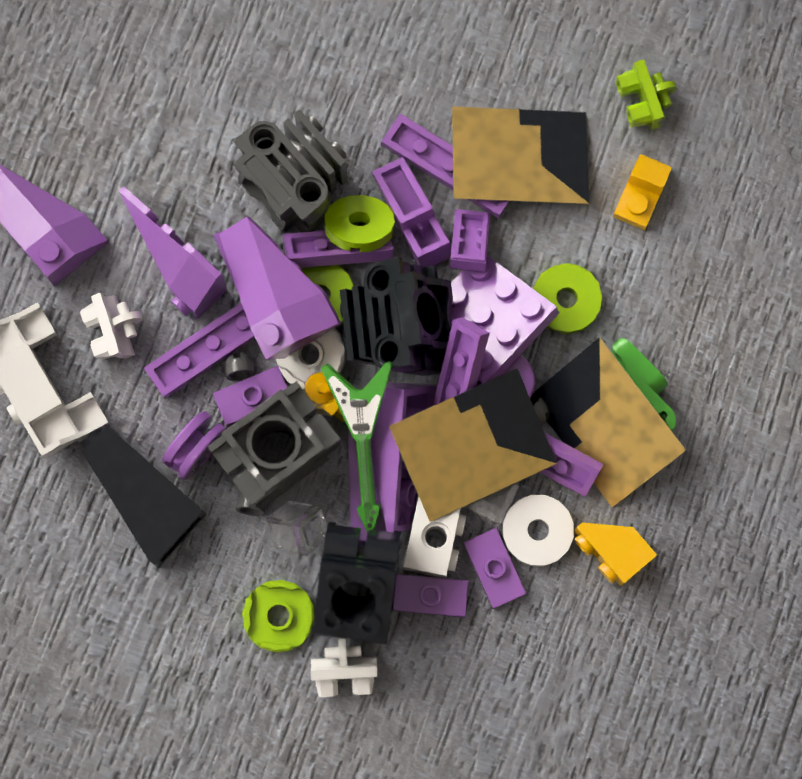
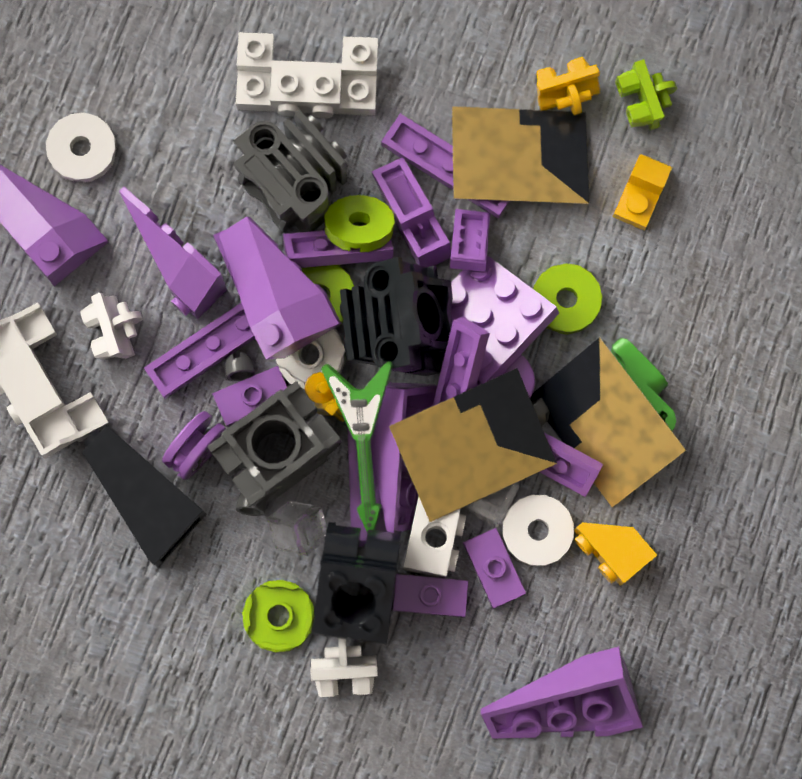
(76, 128): none -> white tile
(306, 86): none -> white bracket
(568, 89): none -> yellow hips
(580, 696): none -> medium lavender wedge

